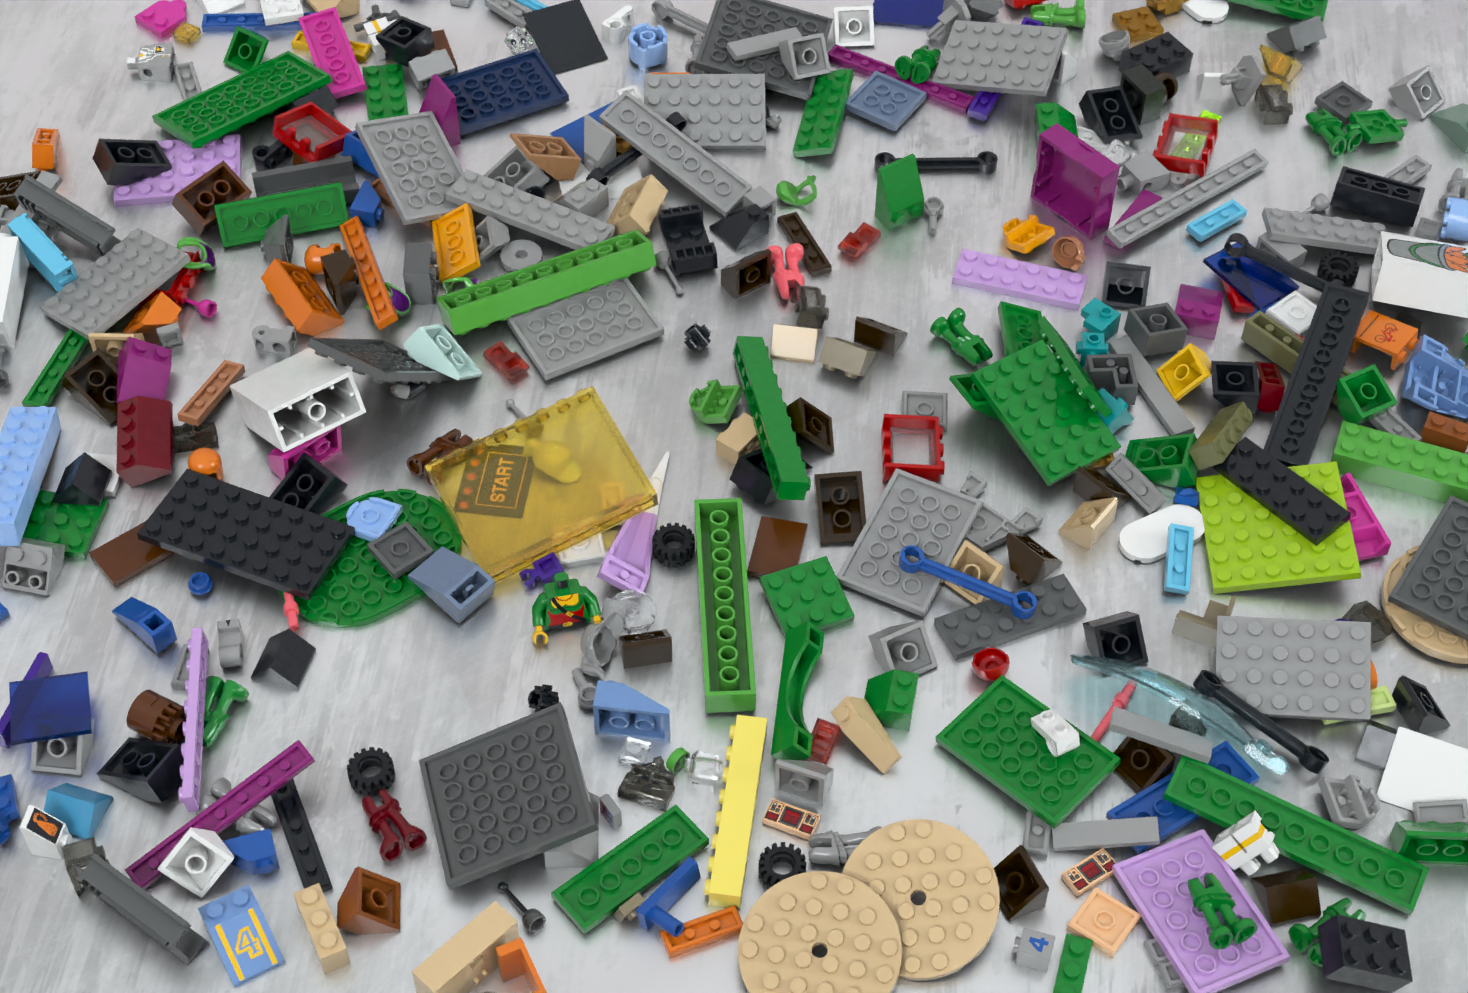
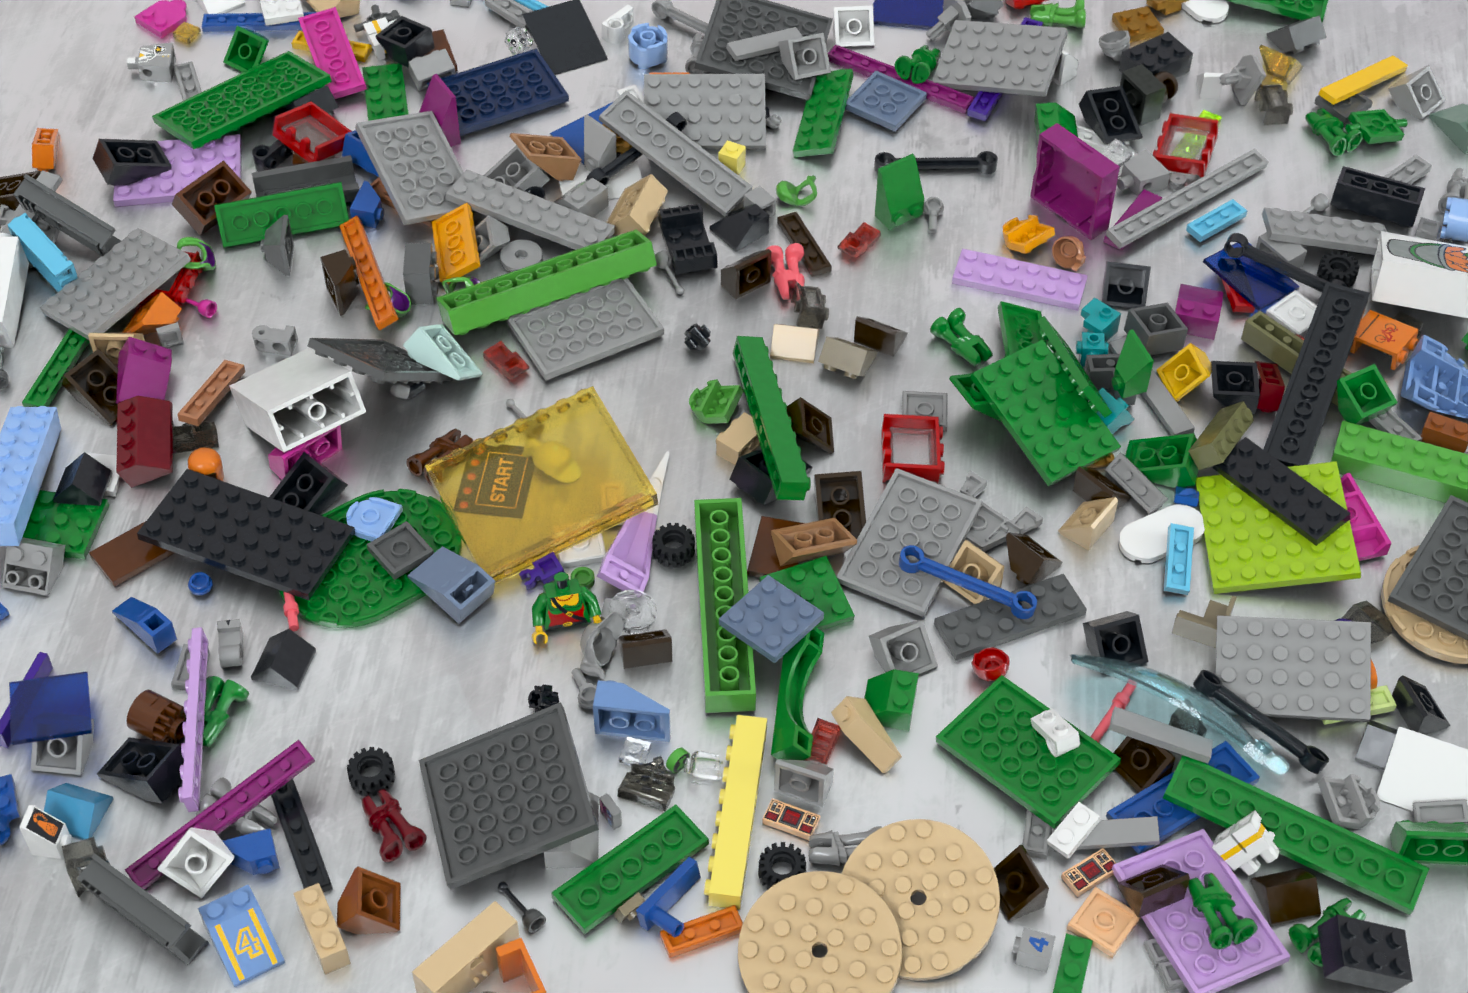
(300, 298): orange slope -> none
(313, 254): orange helmet -> none
(584, 575): none -> bright green tile
(733, 156): none -> light yellow brick
(771, 618): none -> sand blue plate
(811, 541): none -> medium nougat slope
(1073, 830): none -> white plate
(1133, 368): none -> green slope
(1154, 889): none -> dark brown slope
(1362, 80): none -> yellow tile

